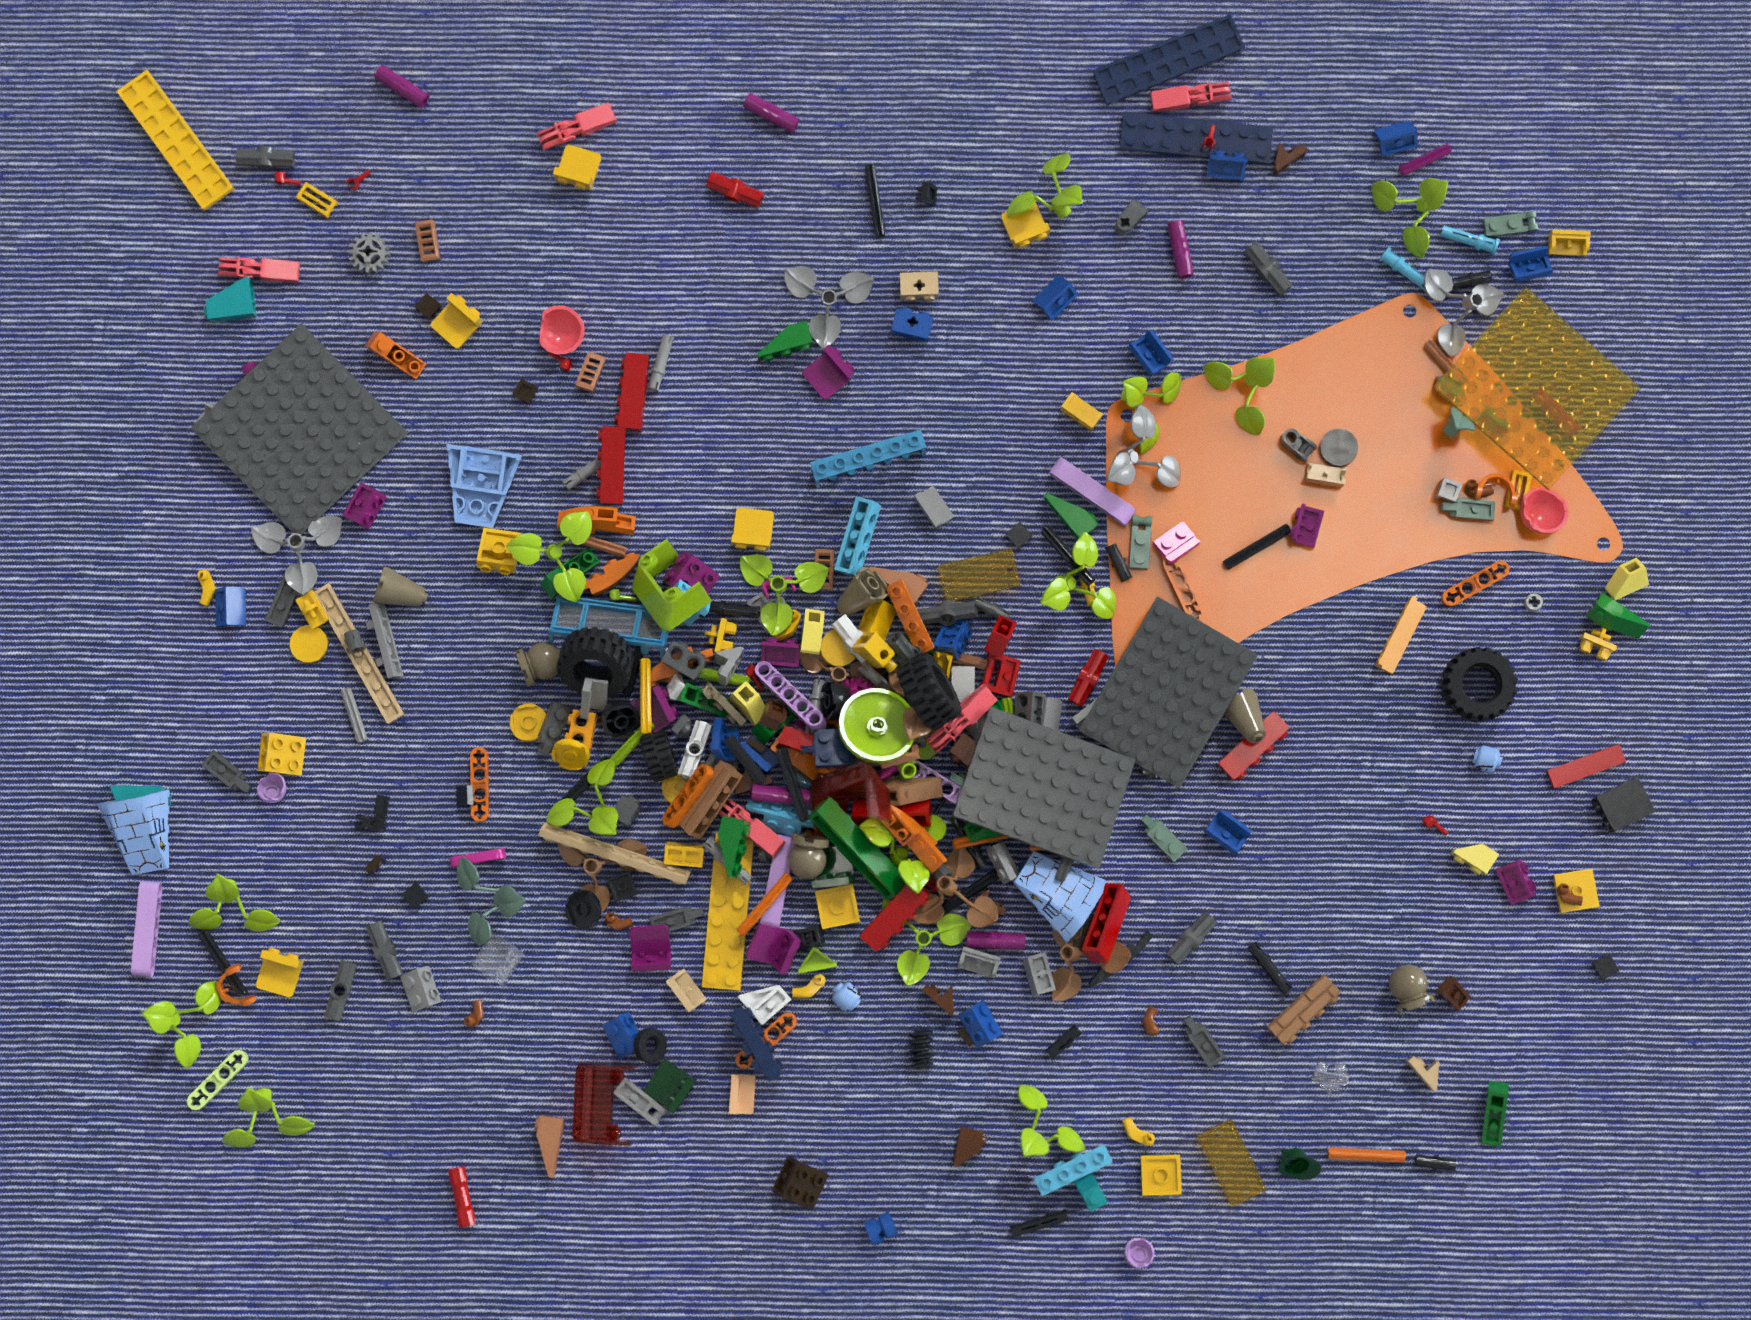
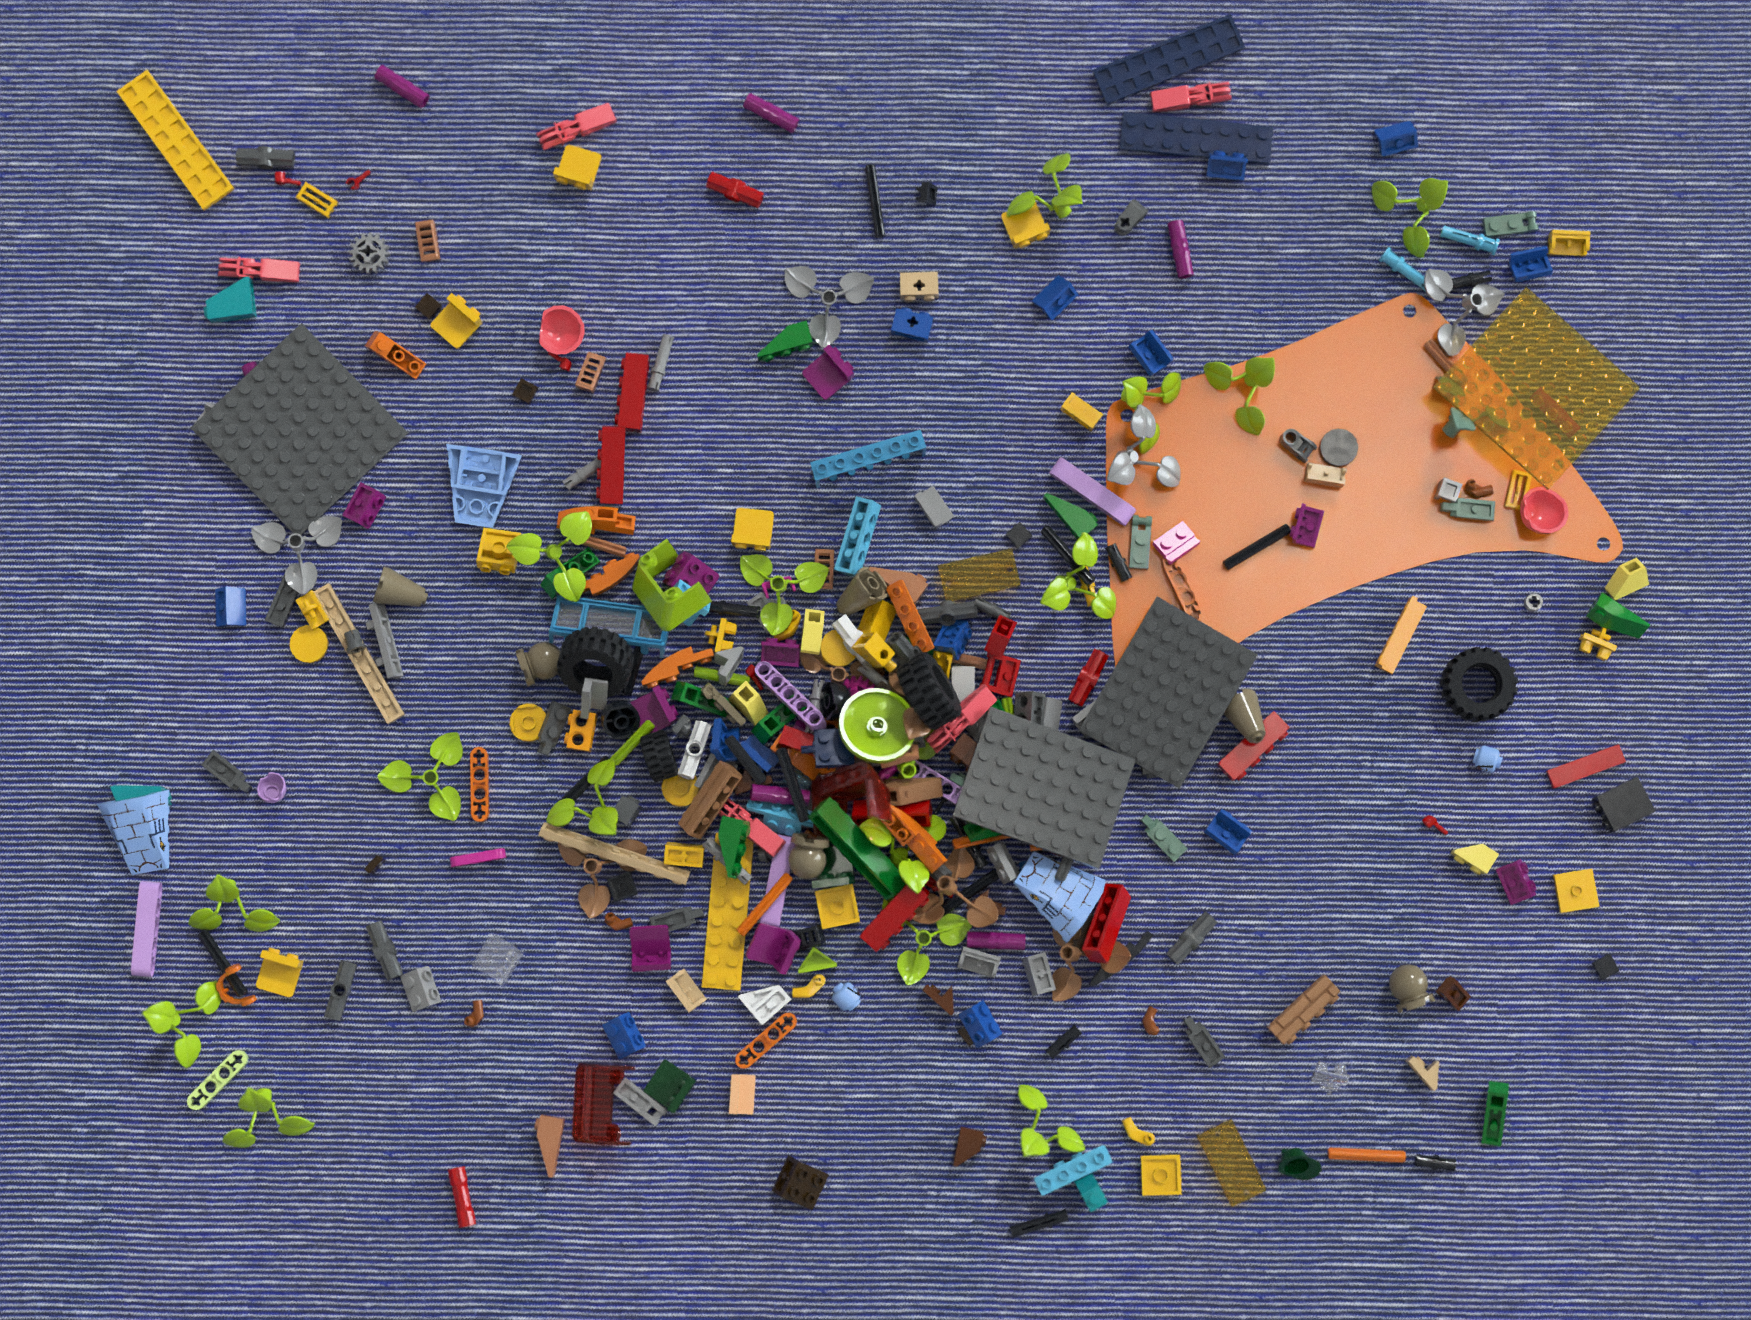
(208, 587): yellow arm -> none
(281, 754): yellow bracket -> none
(354, 715): light grey axle -> none
(378, 822): black bar -> none
(415, 895): black tile -> none
(445, 802): none -> lime plant
(464, 795): black tile -> none
(505, 898): sand green plant -> none
(570, 754): yellow tile -> none
(583, 909): black tile -> none
(615, 596): lime hand -> none
(645, 695): yellow axle -> none
(660, 1045): black tyre -> none
(675, 686): white tile -> none
(681, 664): dark grey brick -> none
(700, 778): orange beam -> none
(755, 1043): dark blue piece -> none
(756, 745): dark brown tile -> none
(773, 714): reddish brown slope -> none
(881, 1228): blue wheel -> none
(921, 1049): black piece -> none
(1139, 1252): lavender hair -> none
(1209, 139): red hand -> none
(1267, 965): black pin -> none
(1268, 268): dark grey piece -> none
(1284, 160): reddish brown slope -> none
(1425, 159): magenta axle -> none
(1474, 582): orange beam -> none
(1499, 479): orange piece -> none
(1567, 897): dark orange arm -> none

